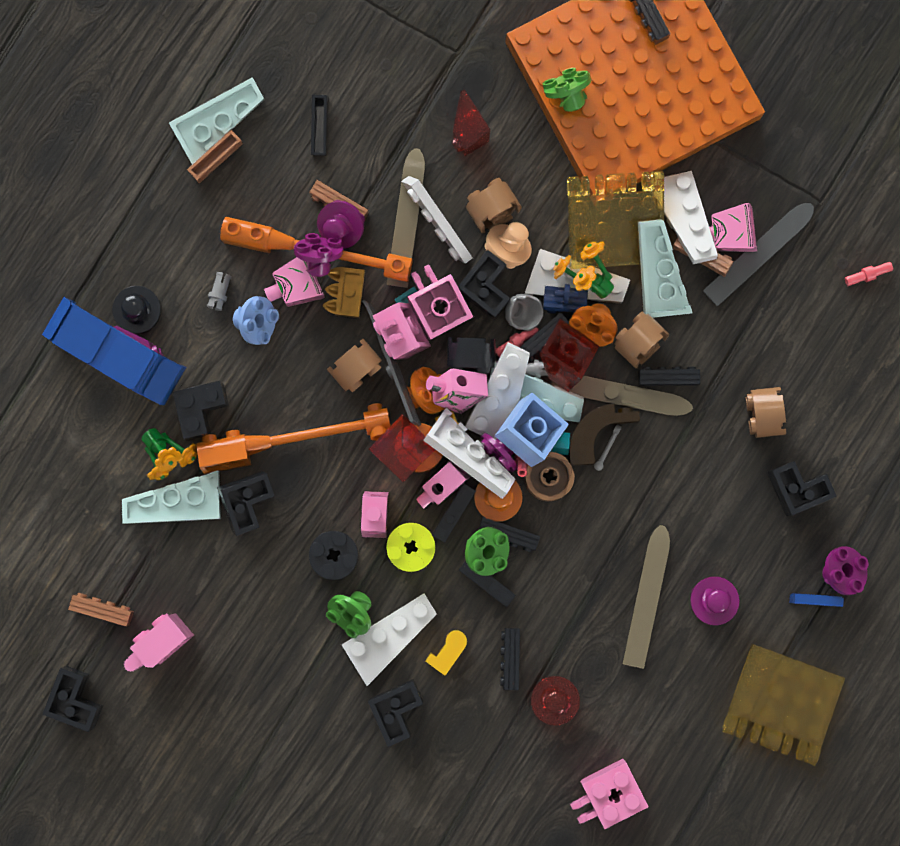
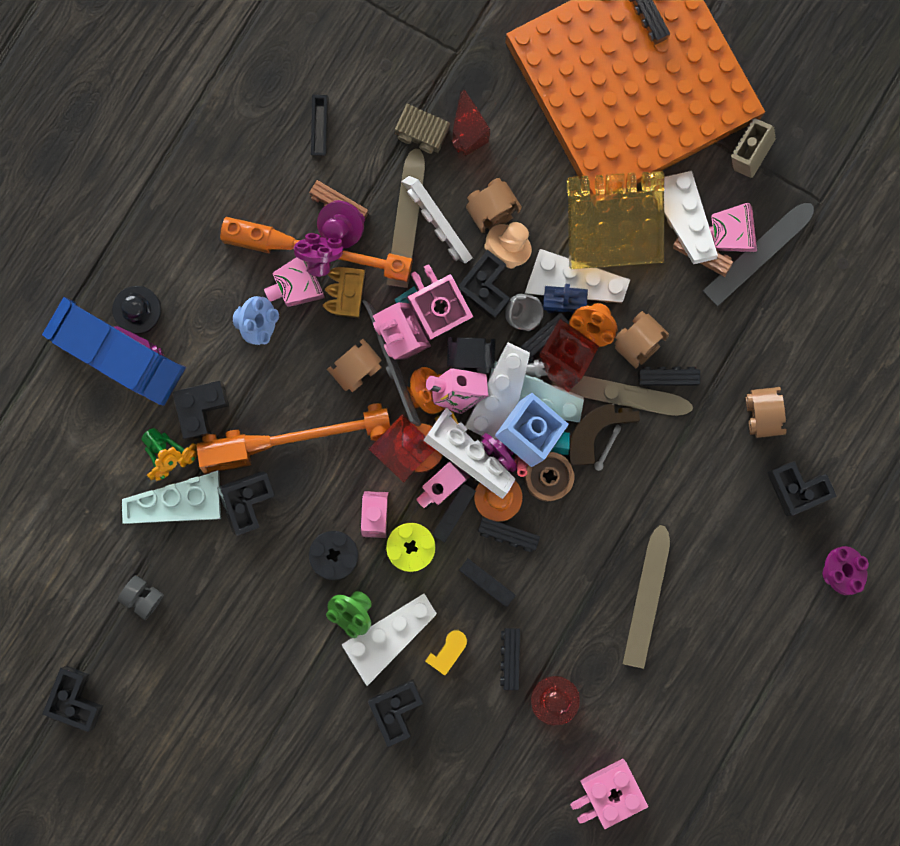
(101, 610): nougat piece -> none
(140, 597): none -> dark grey wheel
(159, 643): bright pink hinge -> none
(214, 119): light aqua wing -> none
(215, 156): nougat piece -> none
(219, 291): light grey pin -> none
(422, 129): none -> dark tan brick
(487, 551): bright green plate -> none
(517, 340): coral bar -> none
(568, 88): bright green plate -> none
(587, 278): plant -> none
(660, 275): light aqua wing -> none
(714, 600): magenta plate -> none
(753, 147): none -> dark tan brick
(786, 700): clear yellow hinge -> none
(816, 599): blue tile -> none
(868, 274): coral bar -> none

